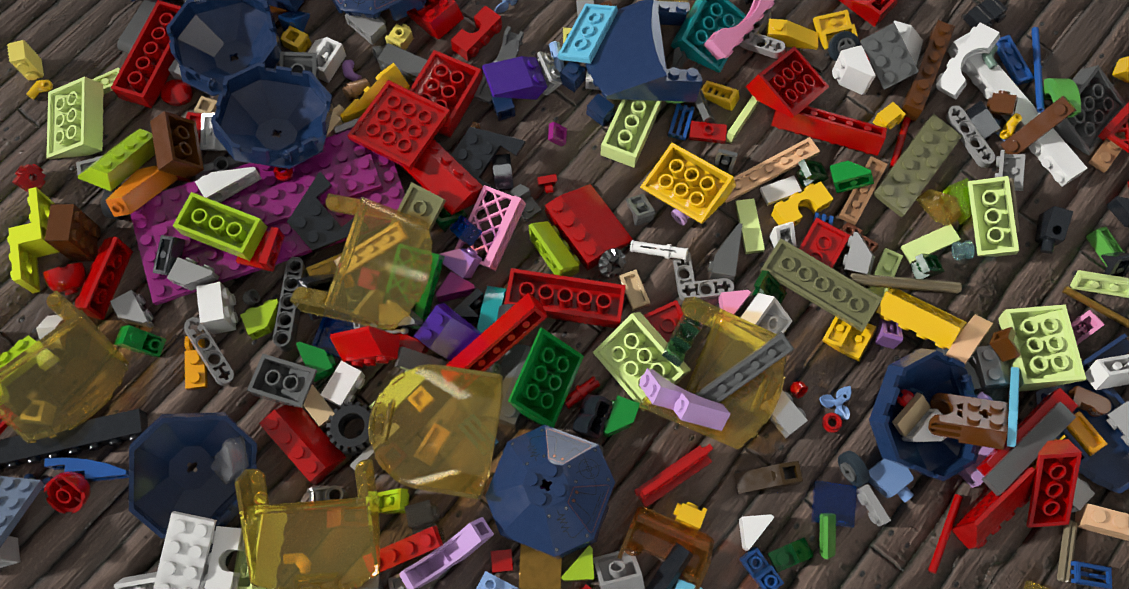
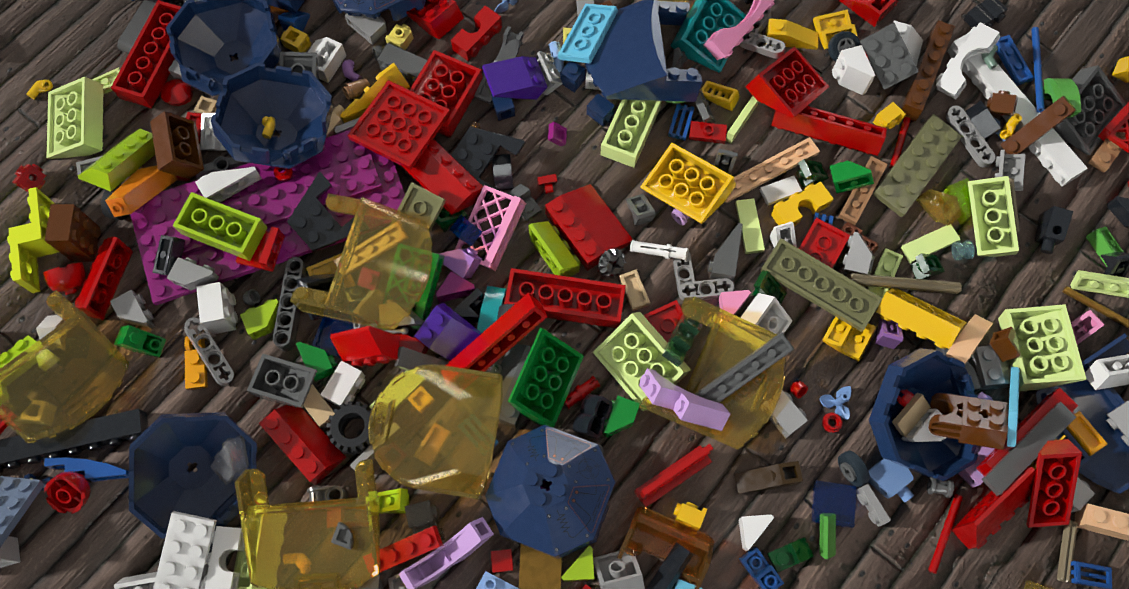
(25, 60): light yellow brick -> none
(269, 123): none -> yellow arm
(343, 536): none -> dark grey tile
(940, 487): none -> dark grey bush
(1089, 401): reddish brown leg -> none

